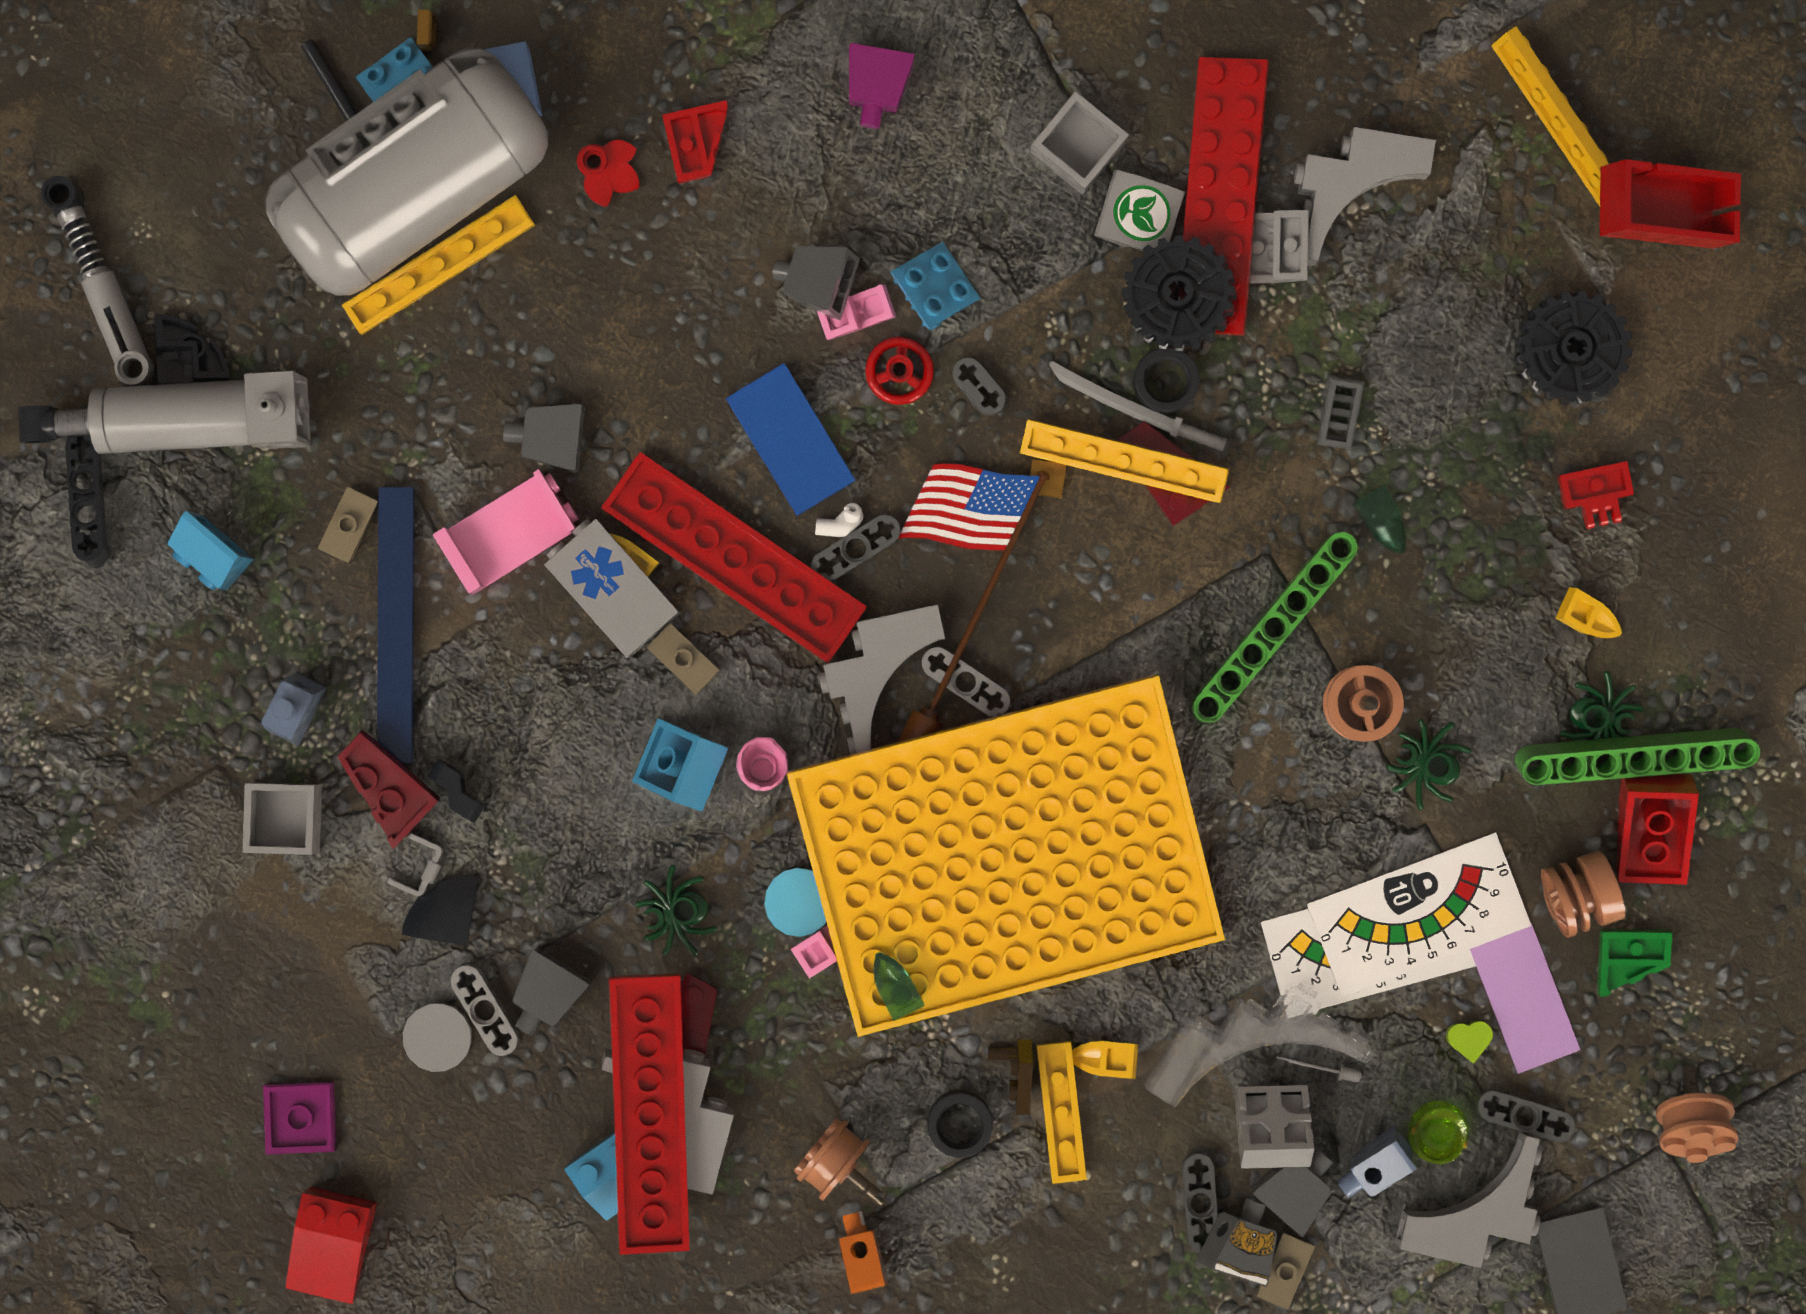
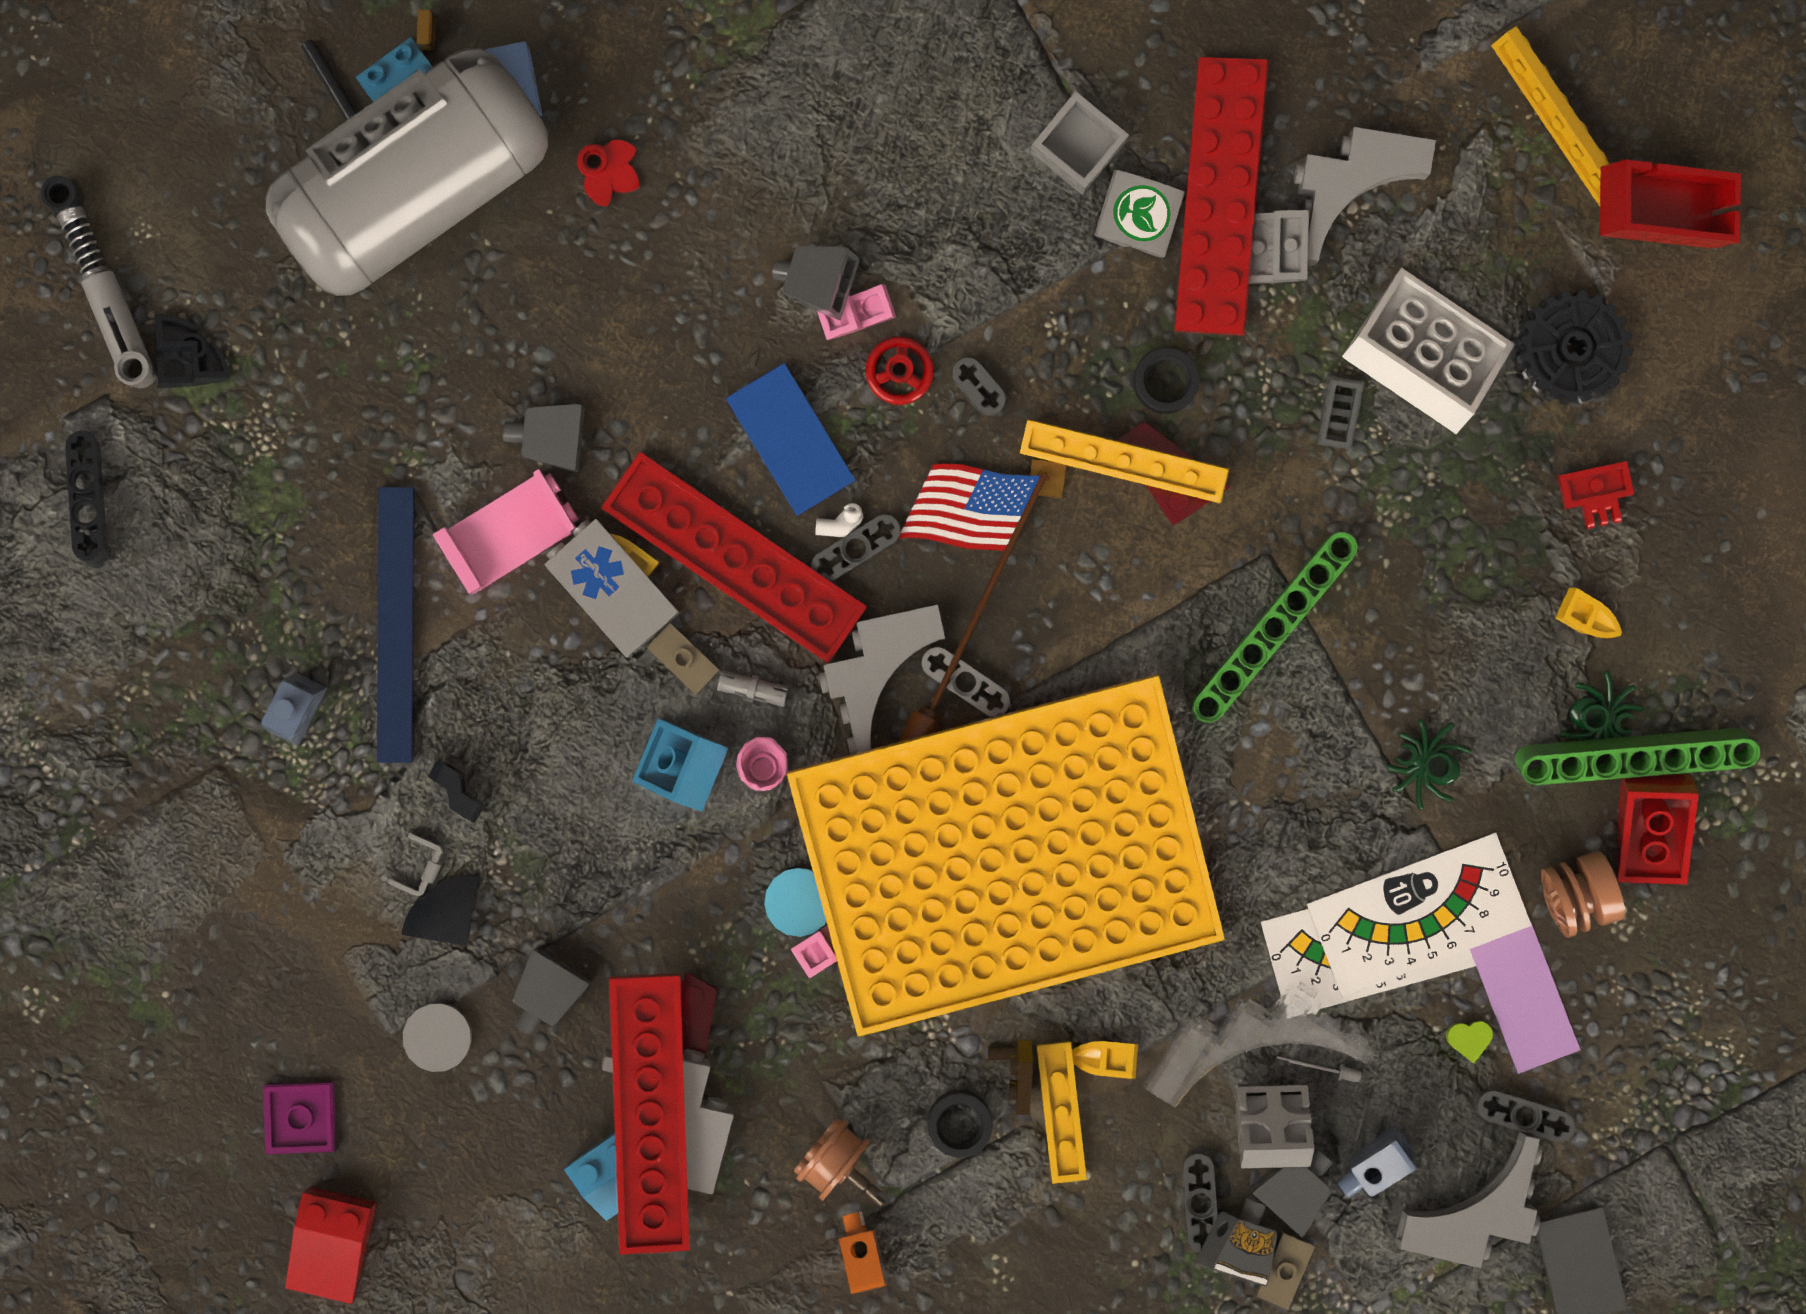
(208, 551): dark azure slope -> none
(258, 411): light grey piece -> none
(282, 818): light grey piece -> none
(348, 525): dark tan plate -> none
(389, 788): dark red wing -> none
(438, 265): yellow tile -> none
(464, 992): light grey beam -> none
(676, 912): dark green animal -> none
(695, 139): red wing -> none
(752, 688): none -> light grey pin
(877, 81): magenta torso -> none
(895, 987): clear green plate -> none
(935, 285): dark azure hinge -> none
(1173, 426): light grey sword -> none
(1176, 267): black piece -> none
(1363, 703): nougat wheel -> none
(1383, 519): clear green plate -> none
(1429, 351): none -> white slope
(1438, 1132): clear neon green piece -> none
(1630, 956): green wing -> none
(1696, 1122): nougat wheel -> none

